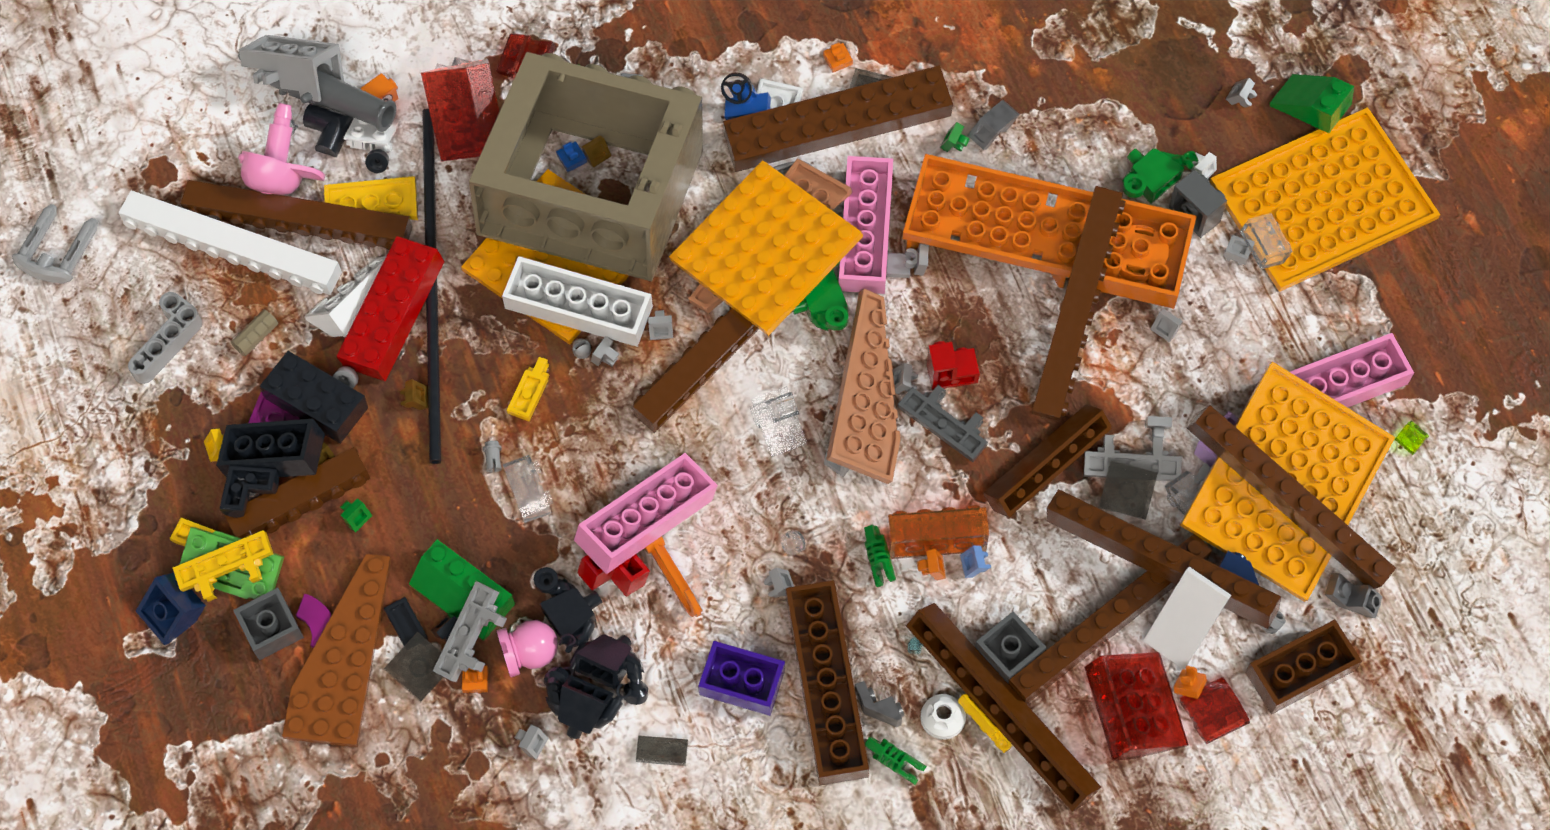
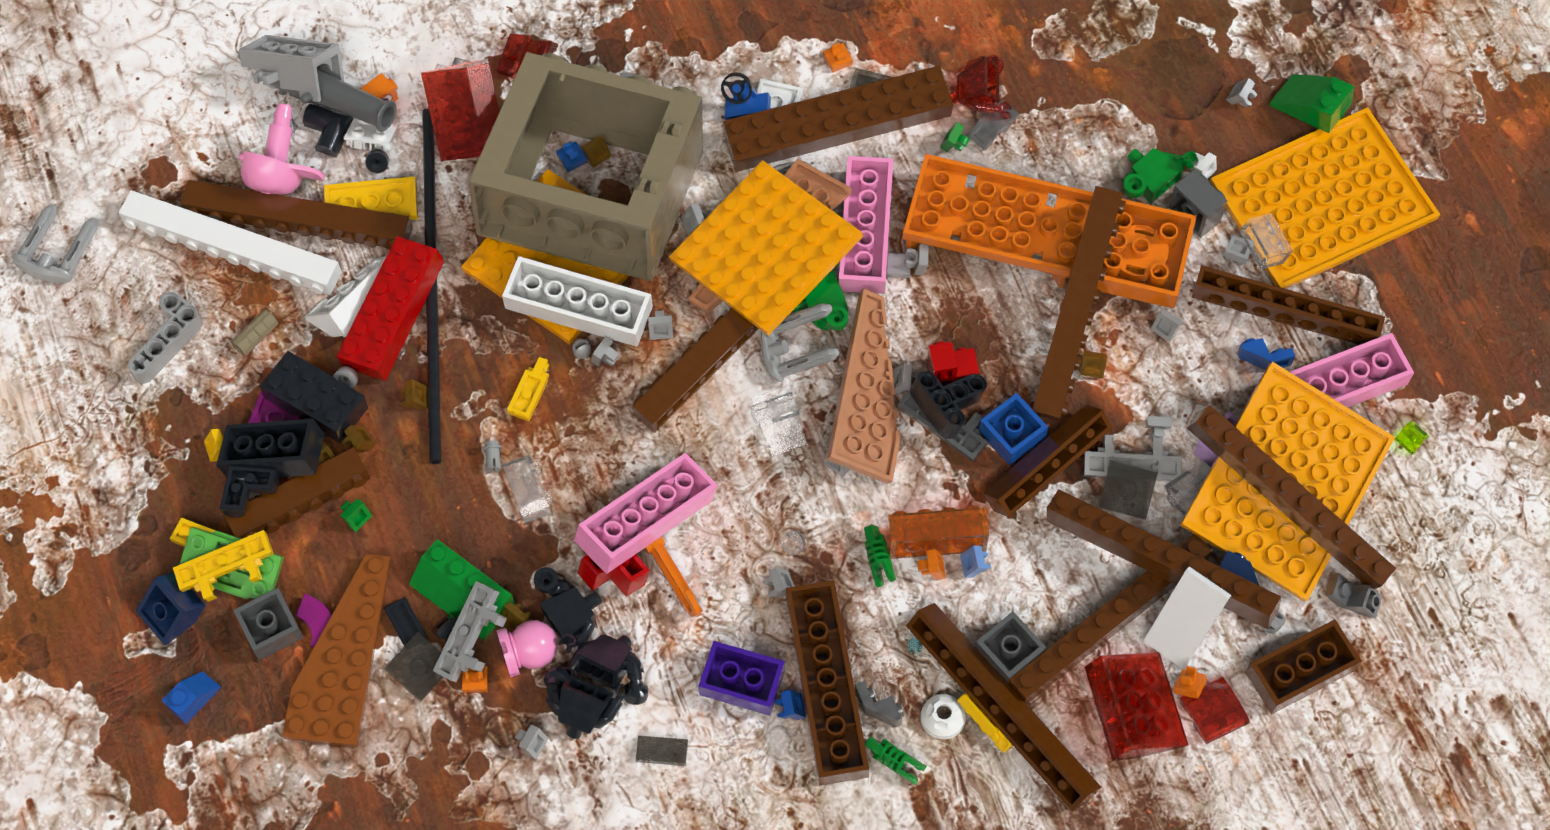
(190, 696): none -> blue slope
(359, 438): none -> pearl gold tile
(514, 616): none -> pearl gold tile
(693, 217): none -> light grey tile
(772, 350): none -> light grey piece
(792, 704): none -> blue tile
(944, 403): none -> black beam
(979, 86): none -> clear red torso
(1013, 429): none -> blue brick
(1093, 364): none -> pearl gold tile
(1256, 353): none -> blue slope
(1287, 306): none -> reddish brown brick

